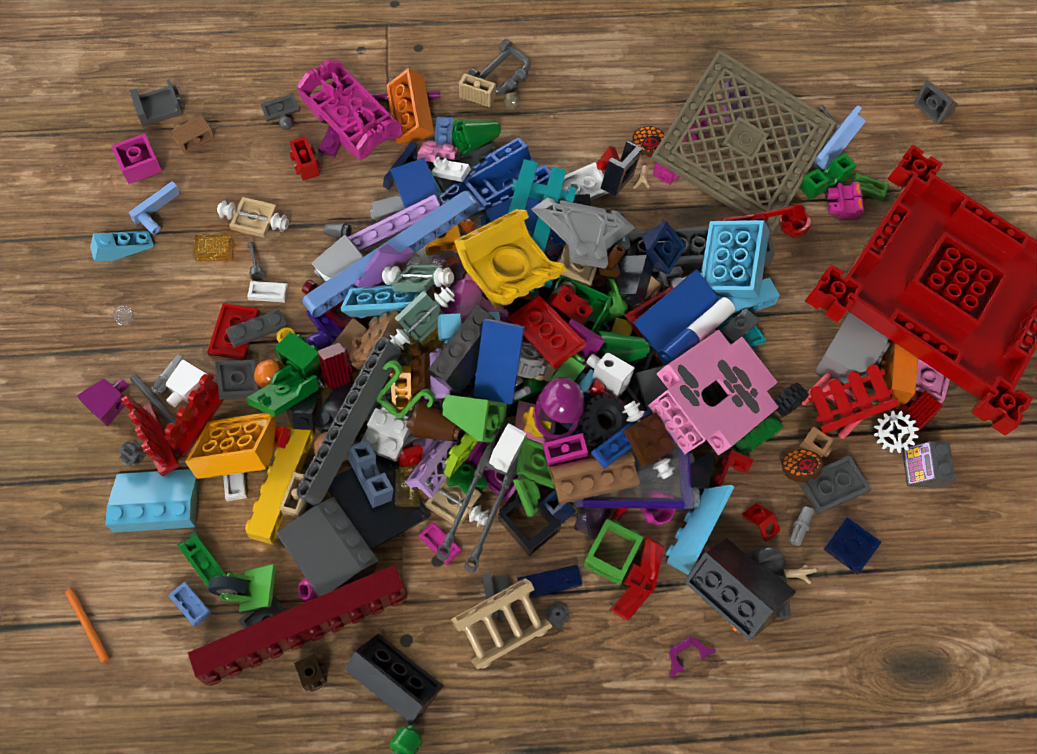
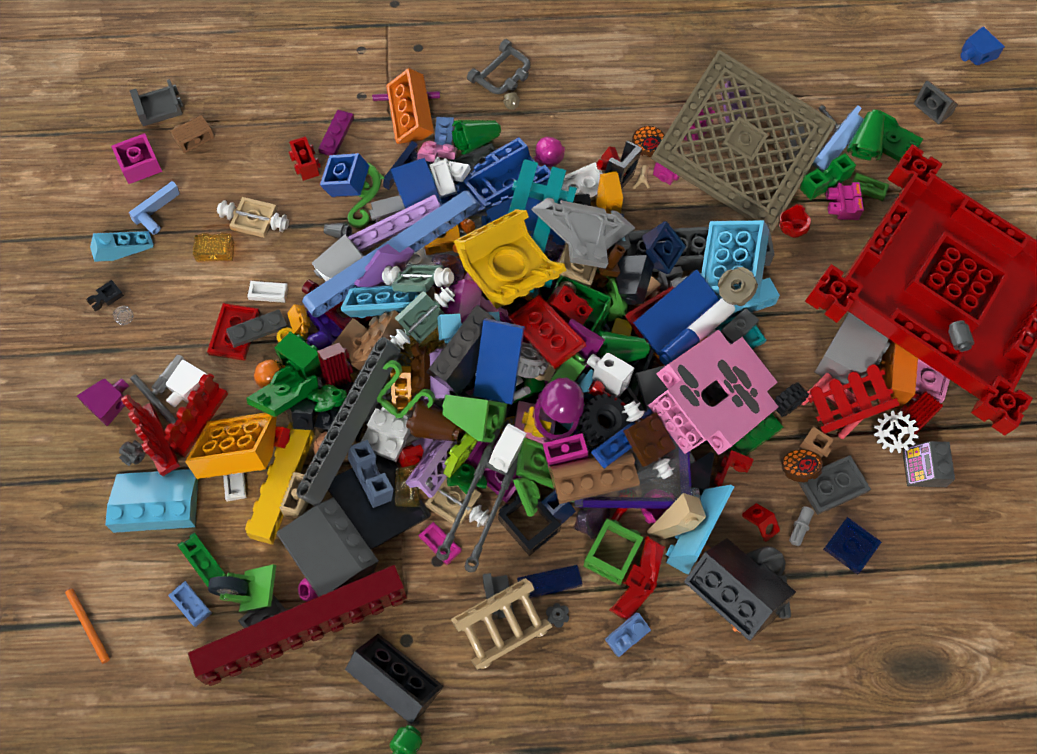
(106, 294): none -> black plate
(235, 379): dark grey plate -> none
(256, 272): dark grey hinge -> none
(280, 109): dark grey plate -> none
(299, 321): none -> light orange piece
(311, 673): dark brown brick -> none
(327, 397): none -> green plate
(344, 175): none -> blue brick
(348, 109): dark pink piece -> none
(367, 195): none -> bright green plant
(443, 178): none -> white tile
(477, 90): tan brick -> none
(549, 152): none -> dark pink cap
(609, 192): none -> light orange slope
(627, 634): none -> medium blue plate
(679, 518): none -> tan slope
(690, 641): magenta helmet -> none
(742, 295): none -> dark tan plate
(763, 216): red plate -> none
(799, 573): tan bar -> none
(868, 139): none -> green cone
(903, 139): none -> green piece
(961, 336): none -> dark grey brick
(981, 47): none -> blue torso

